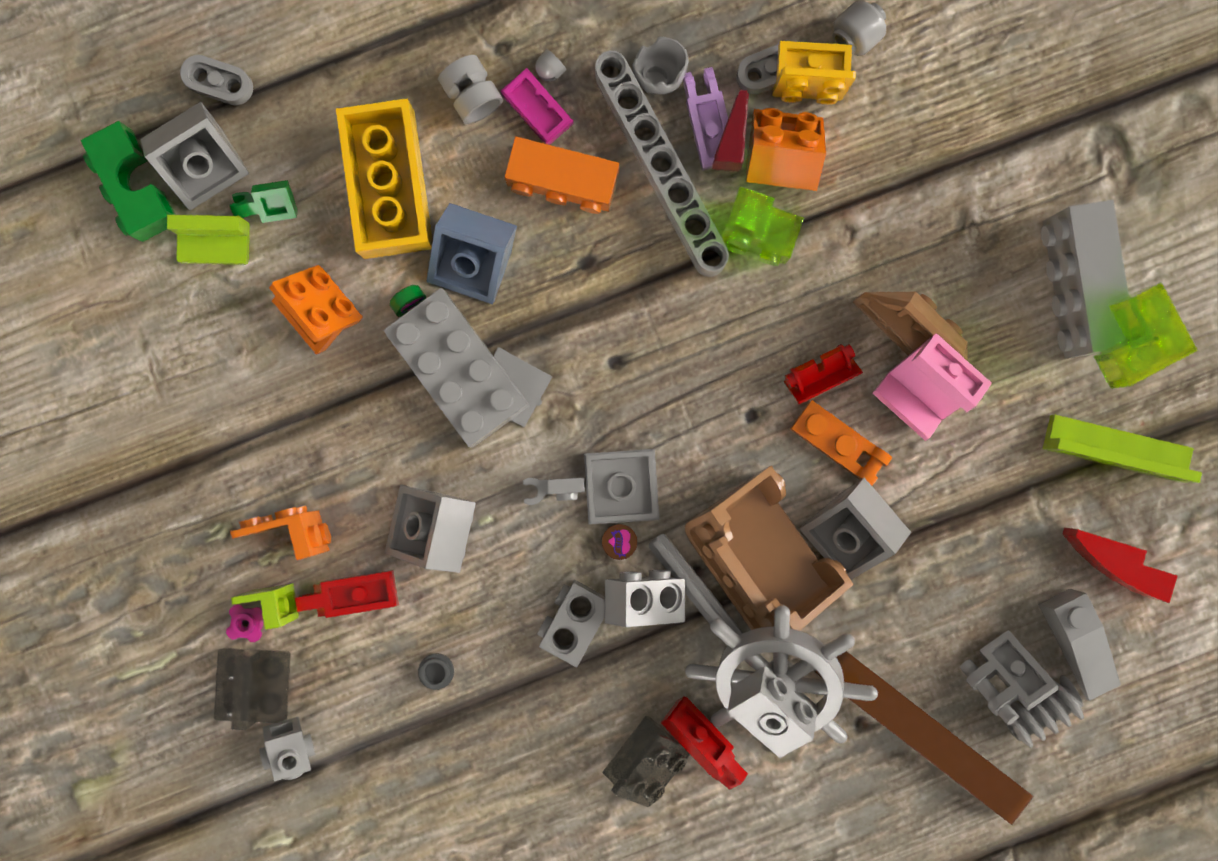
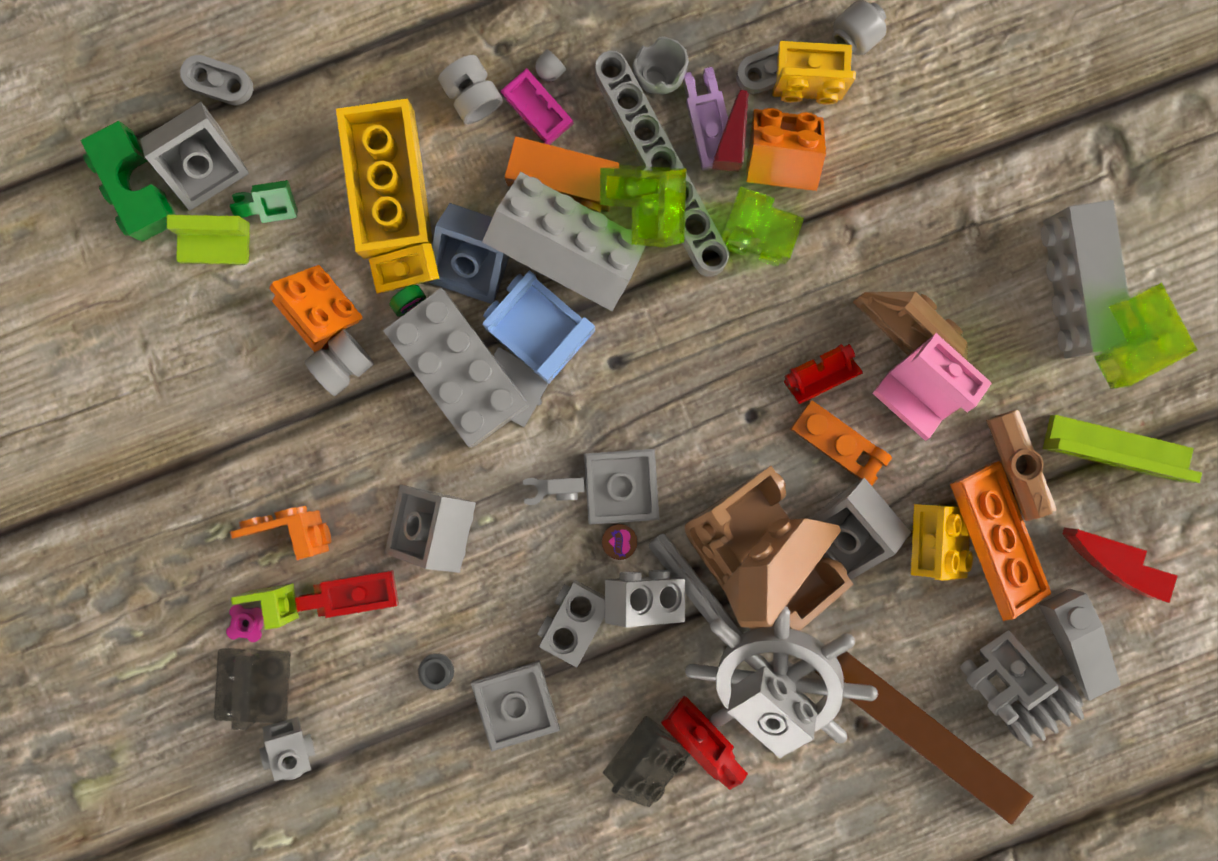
(339, 362): none -> light grey wheel
(404, 268): none -> yellow plate
(515, 705): none -> light grey tile
(537, 326): none -> light blue panel
(564, 241): none -> light grey brick
(655, 199): none -> clear neon green brick
(777, 569): none -> medium nougat wedge
(940, 543): none -> yellow bracket
(1001, 540): none -> orange tile
(1030, 487): none -> medium nougat piece

